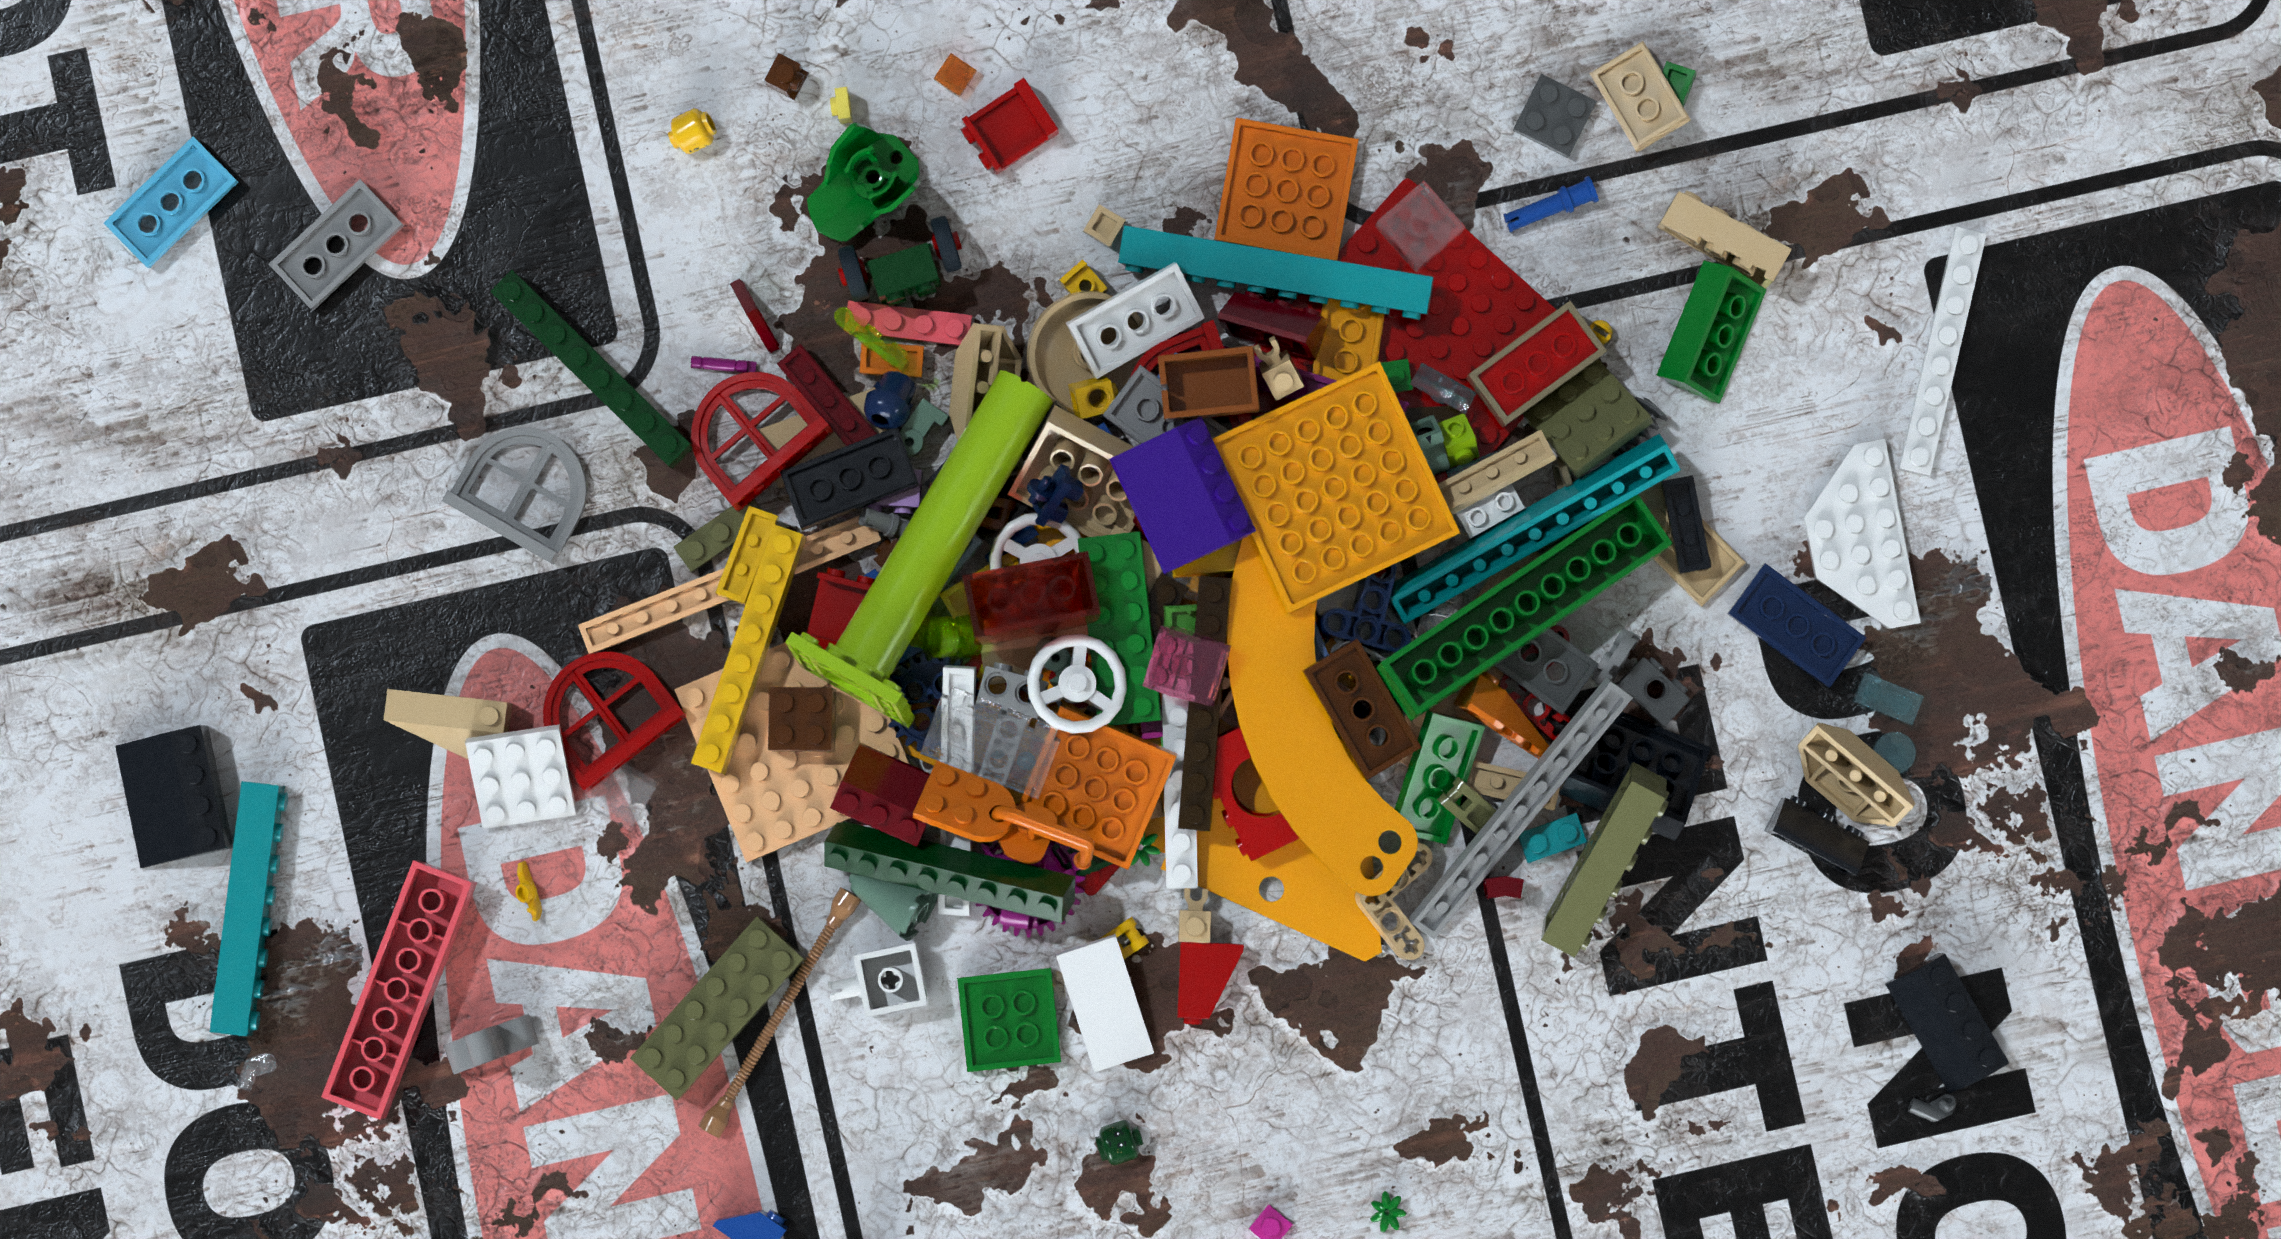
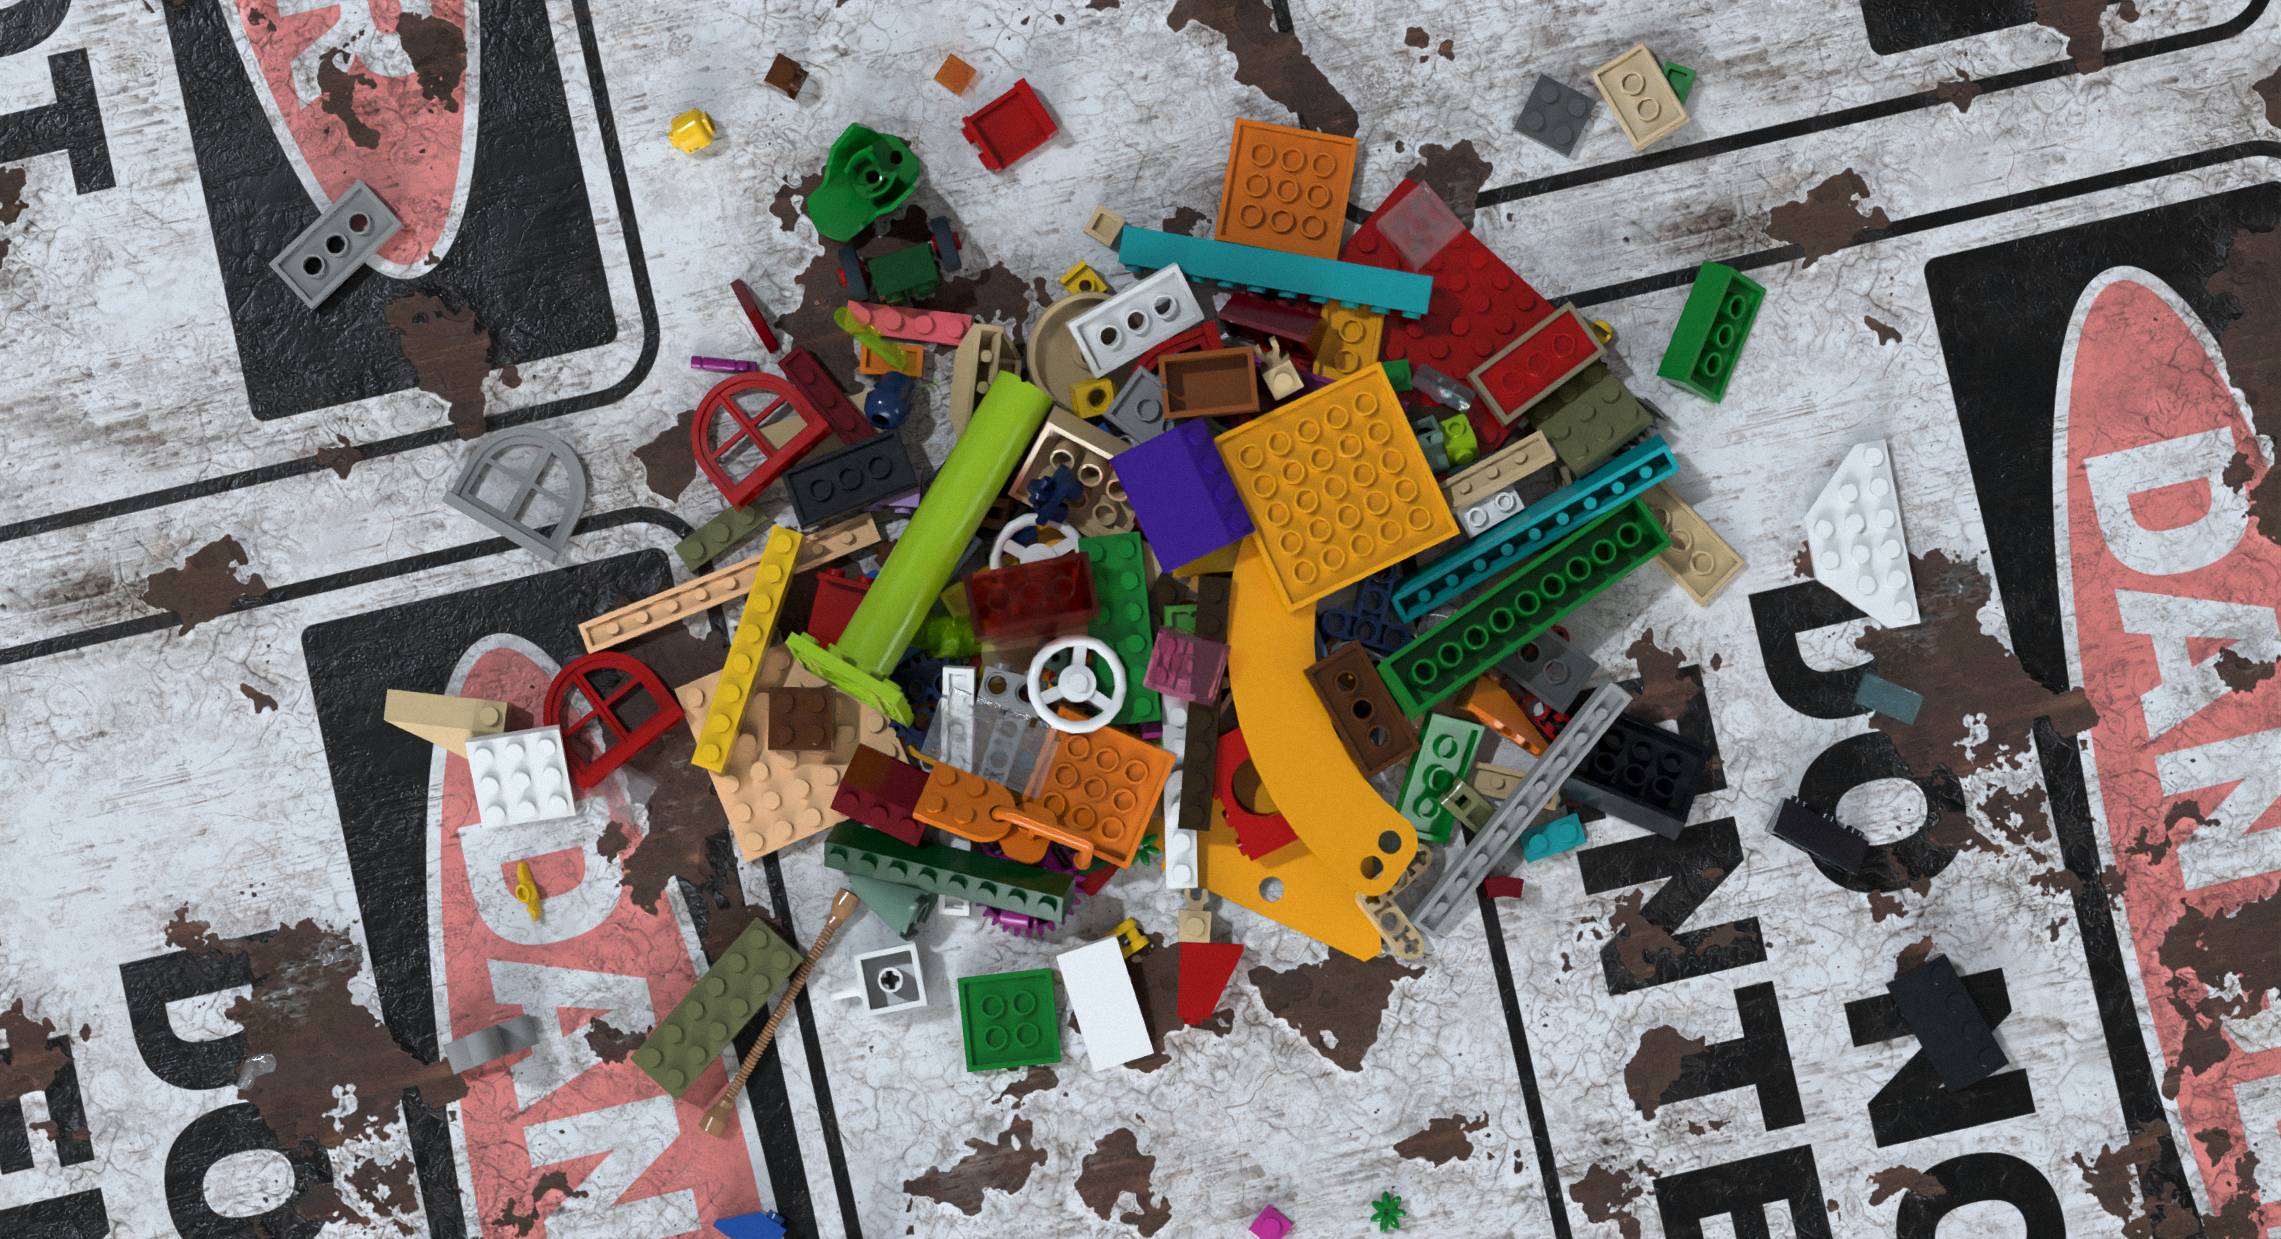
(149, 199): medium azure plate -> none
(174, 796): black slope -> none
(247, 909): teal brick -> none
(399, 989): coral brick -> none
(591, 369): dark green brick -> none
(746, 555): yellow plate -> none
(841, 105): light yellow plate -> none
(882, 522): light grey pin -> none
(920, 425): sand green leg -> none
(1119, 1142): dark green head -> none
(1565, 199): blue pin -> none
(1605, 859): olive brick -> none
(1616, 658): light grey plate -> none
(1673, 696): dark grey brick -> none
(1686, 524): black plate -> none
(1724, 238): tan wedge -> none
(1796, 625): dark blue plate -> none
(1853, 776): tan wedge -> none
(1896, 750): clear light blue piece -> none
(1934, 1110): dark grey arm -> none
(1942, 351): white plate -> none

